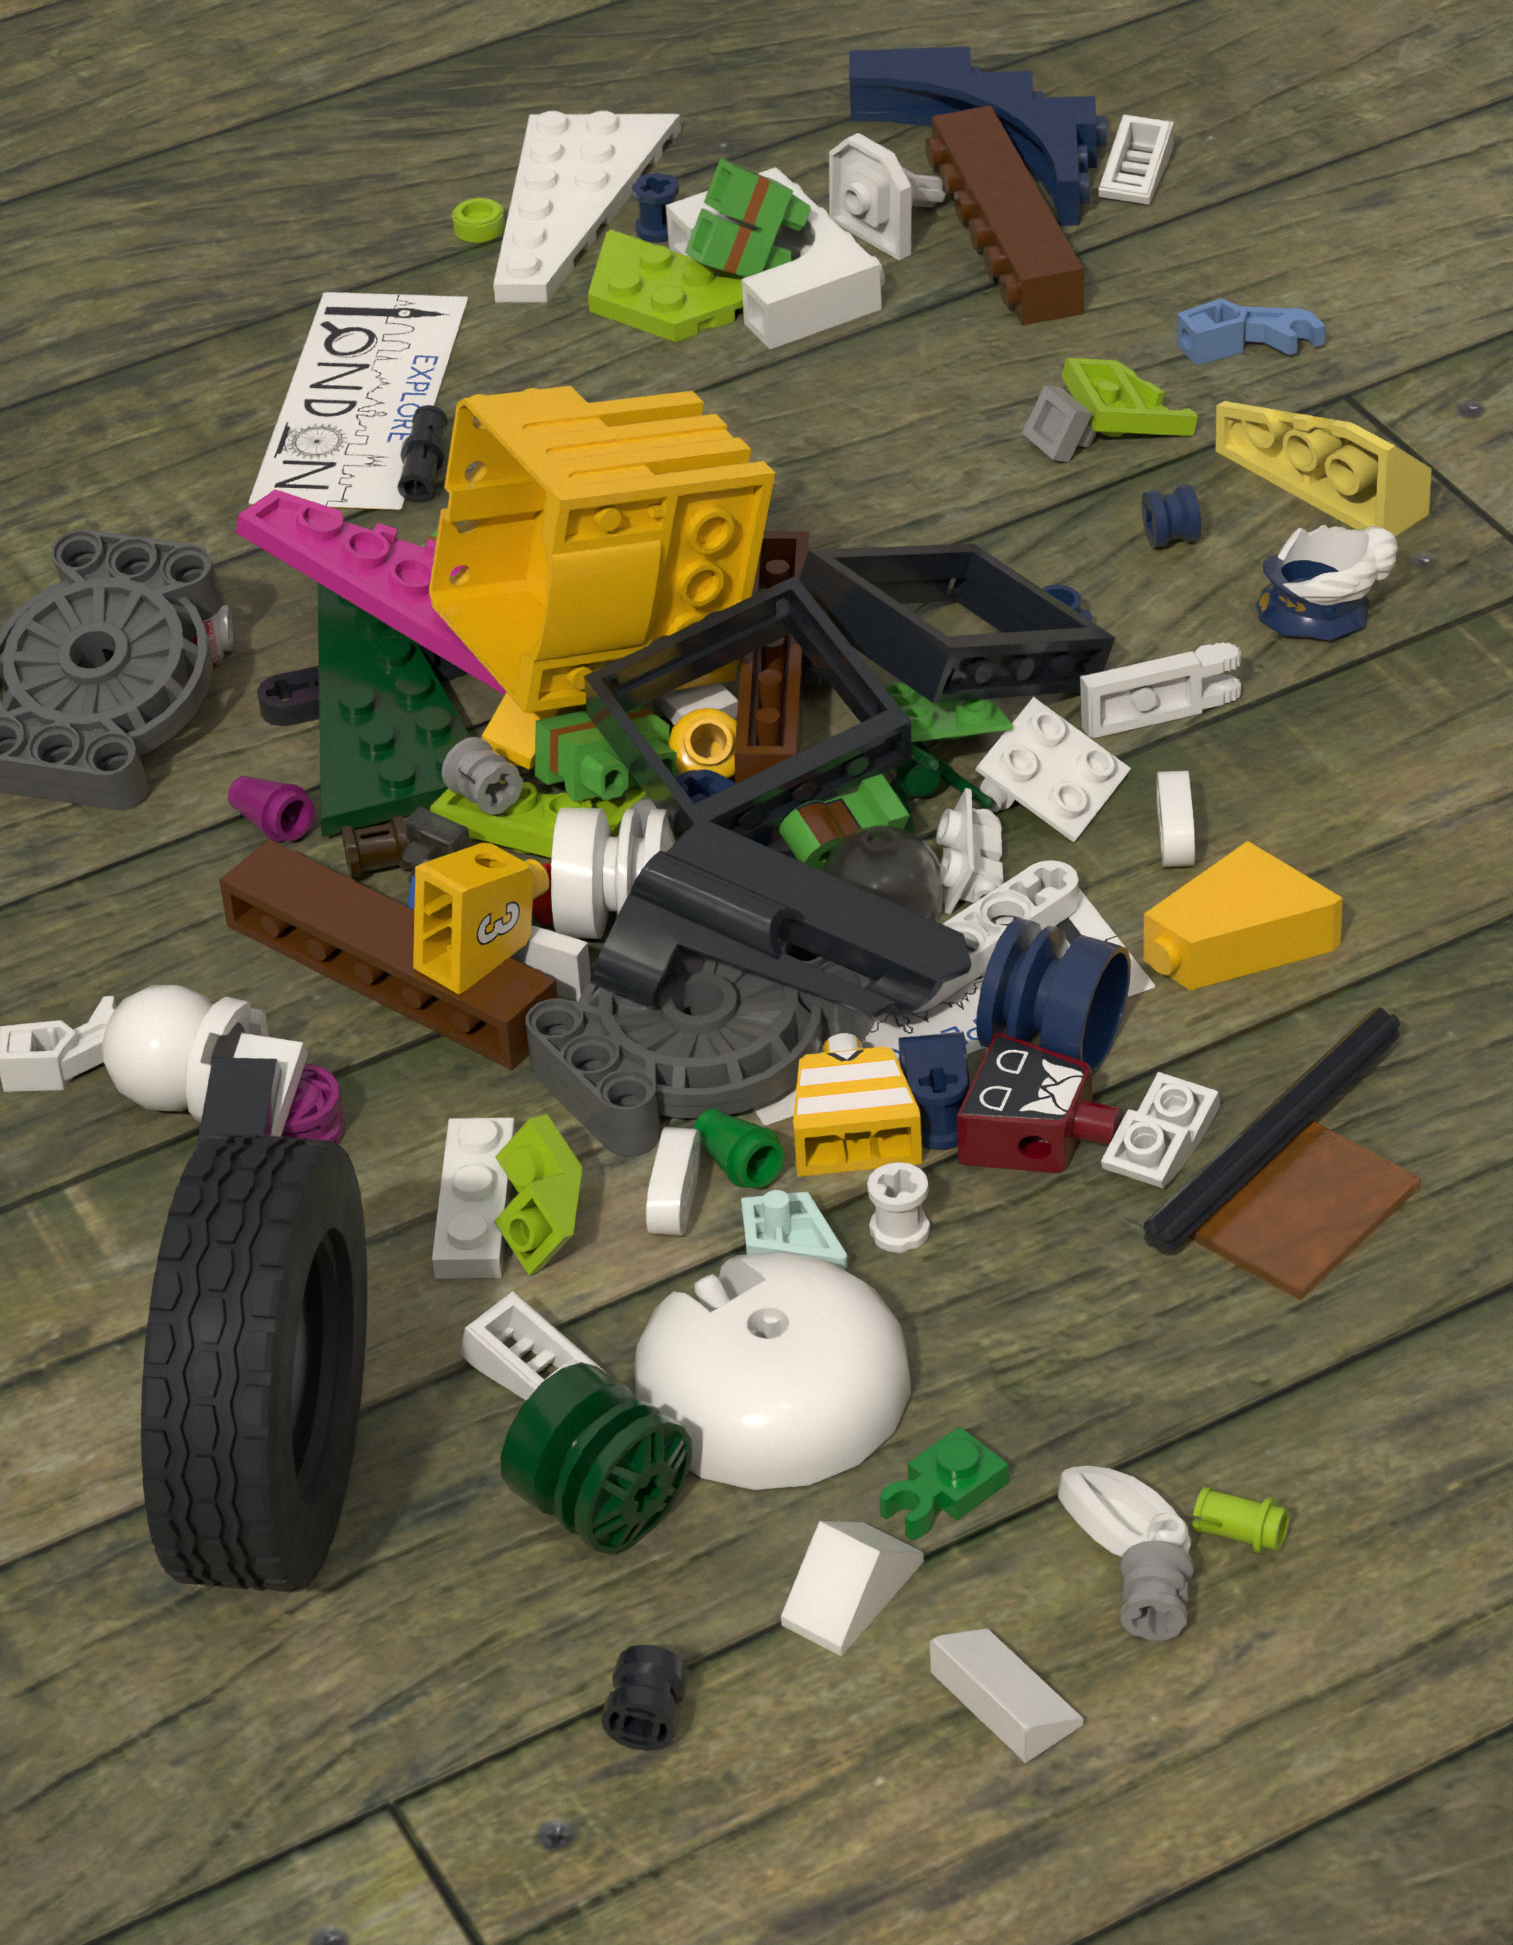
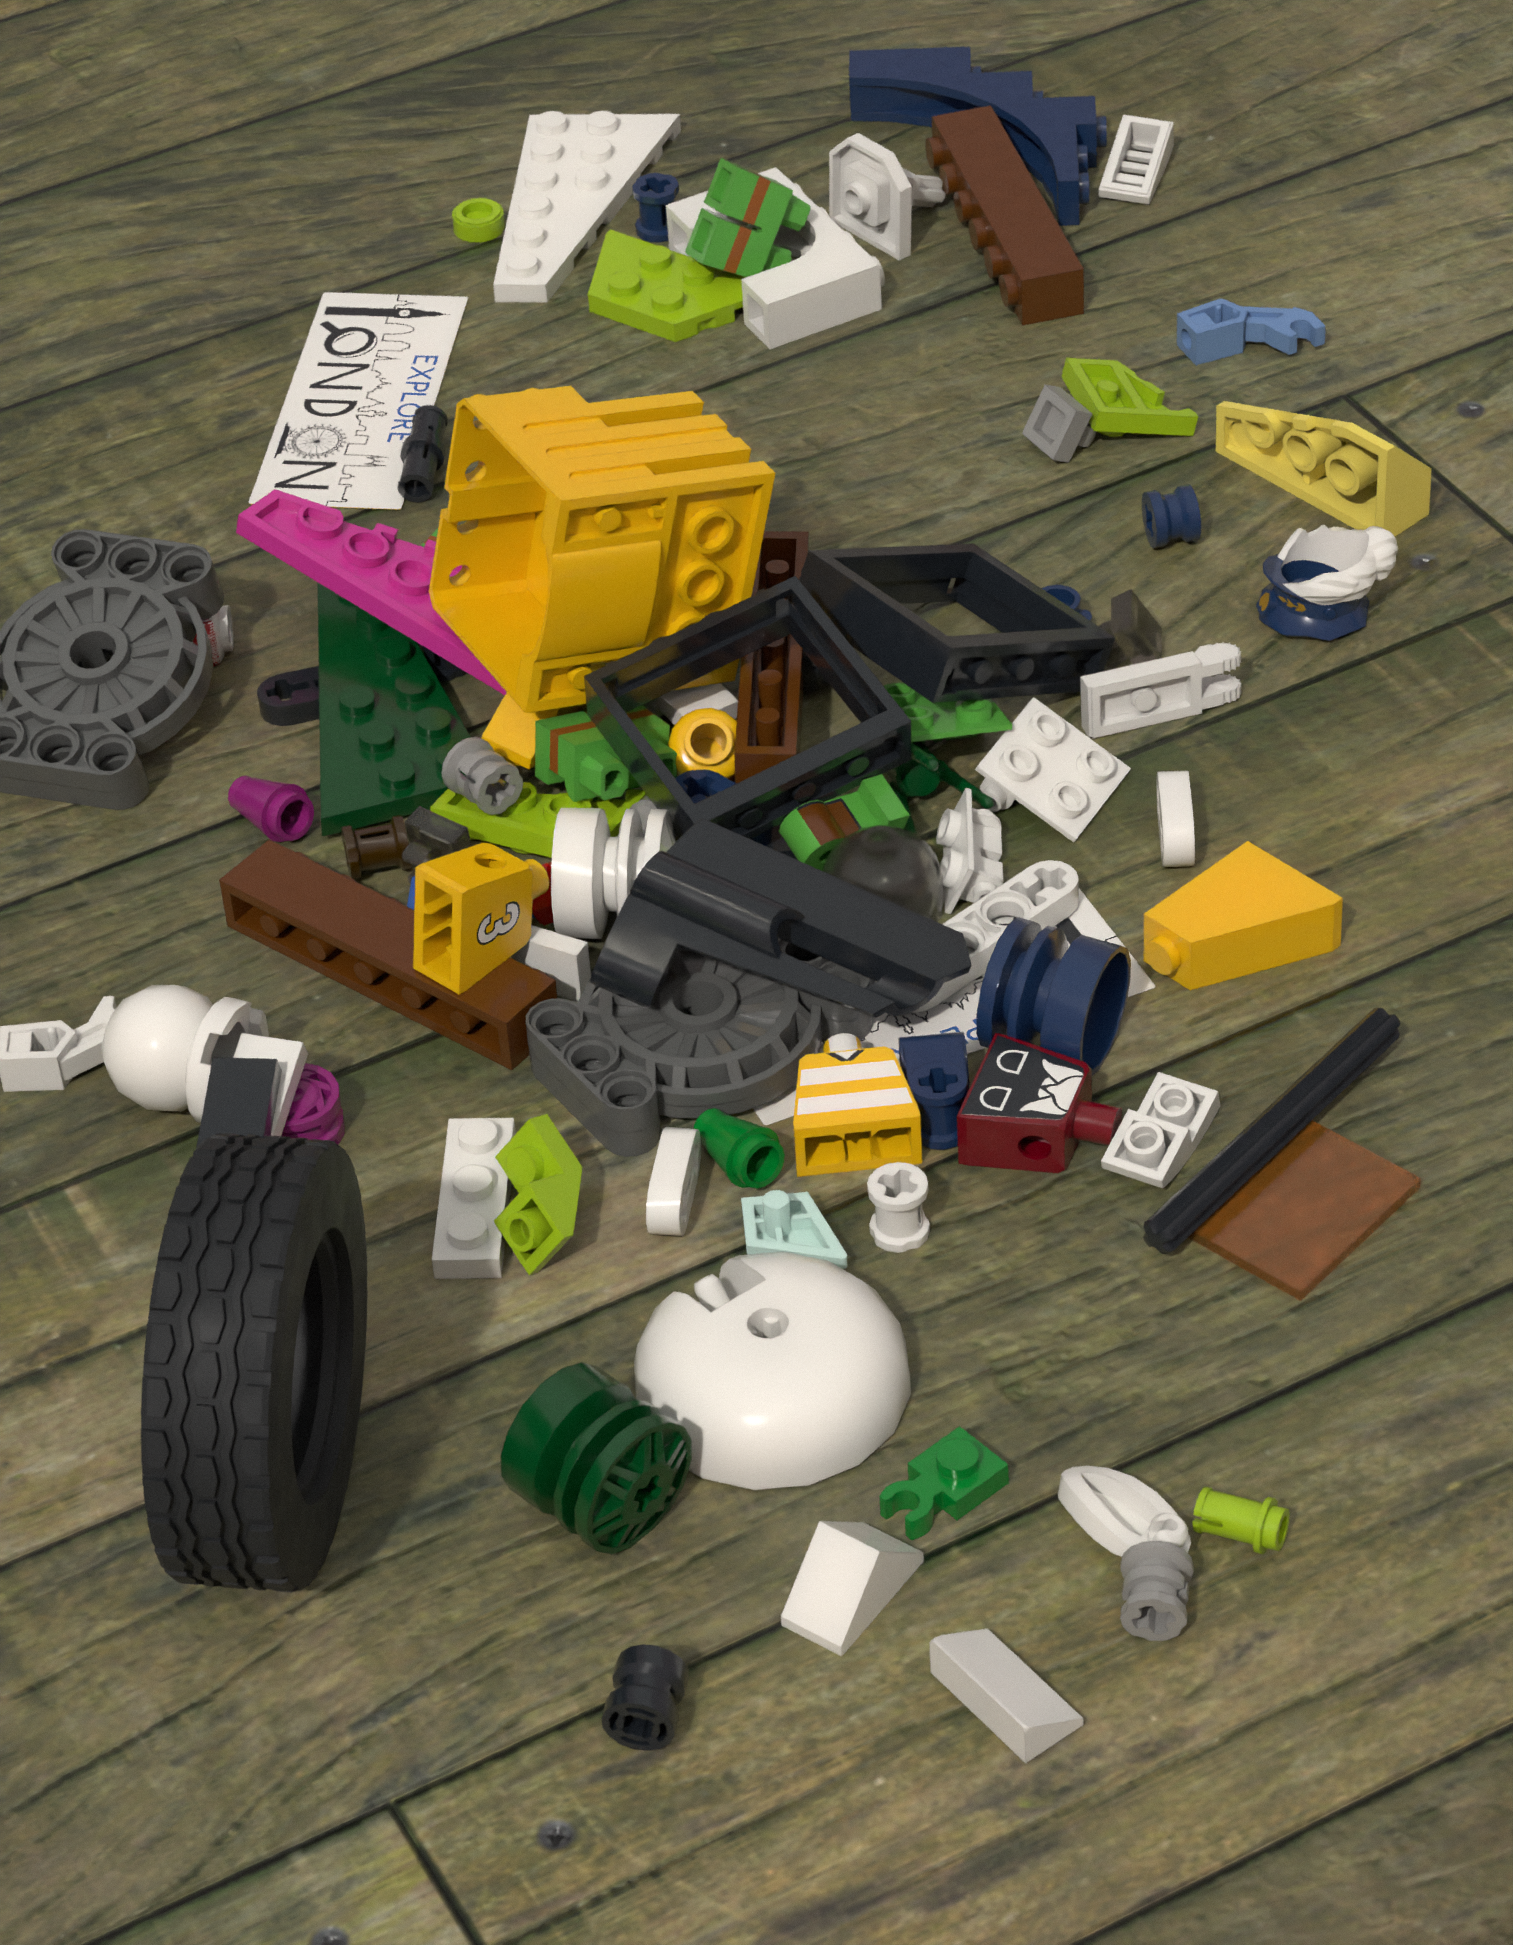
(515, 1319): white slope -> none
(1135, 631): none -> clear smoke tile

